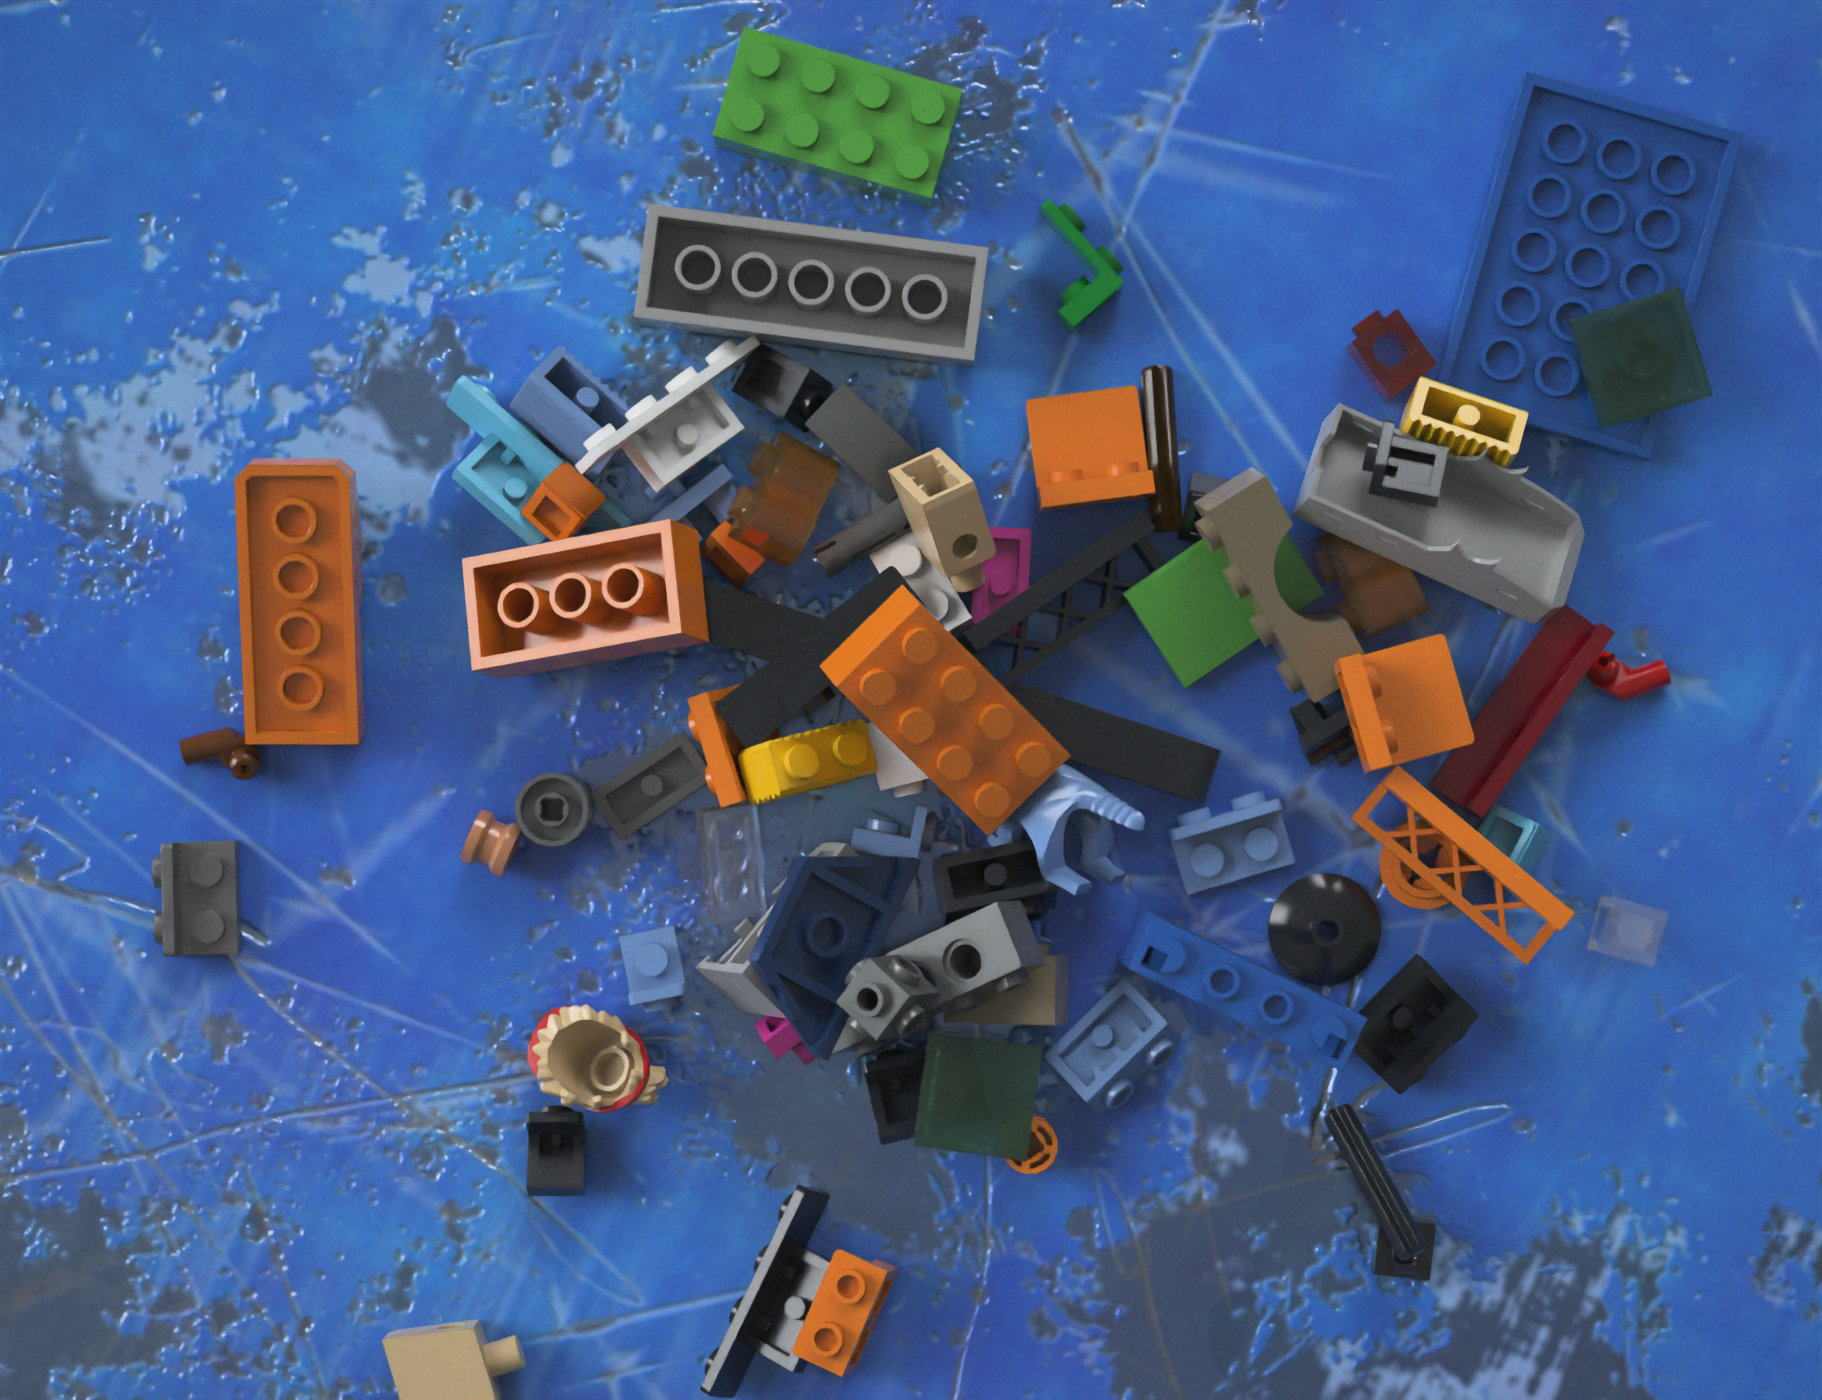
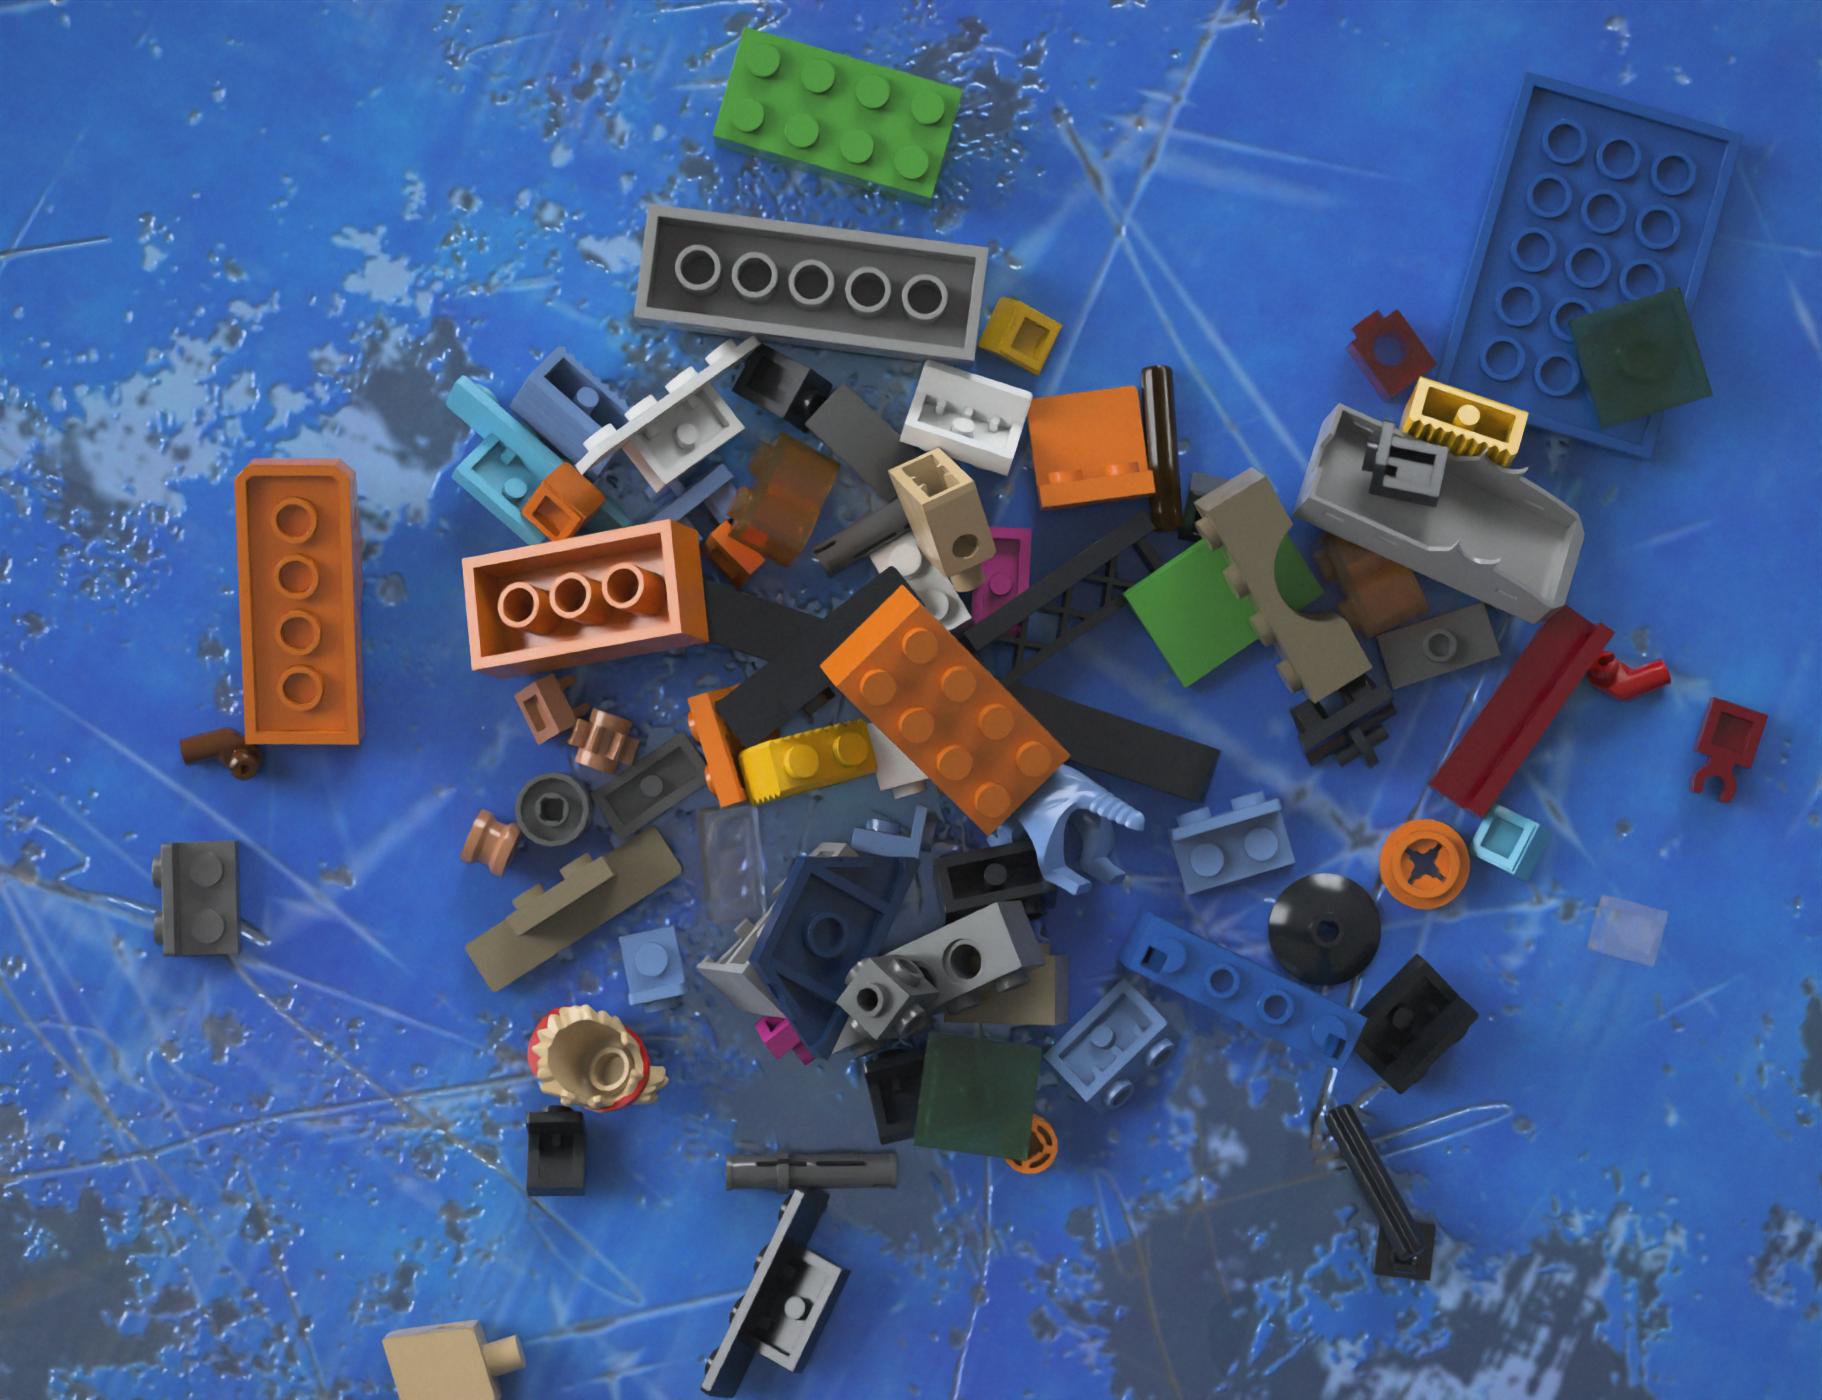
(548, 708): none -> nougat tile
(576, 906): none -> dark tan bracket
(603, 741): none -> nougat gear
(822, 1171): none -> dark grey pin
(844, 1312): orange bracket -> none
(966, 417): none -> white bracket
(1019, 335): none -> yellow slope
(1082, 297): green bracket -> none
(1403, 702): orange bracket -> none
(1437, 645): none -> dark grey plate
(1477, 849): orange fence -> none
(1728, 738): none -> dark red plate

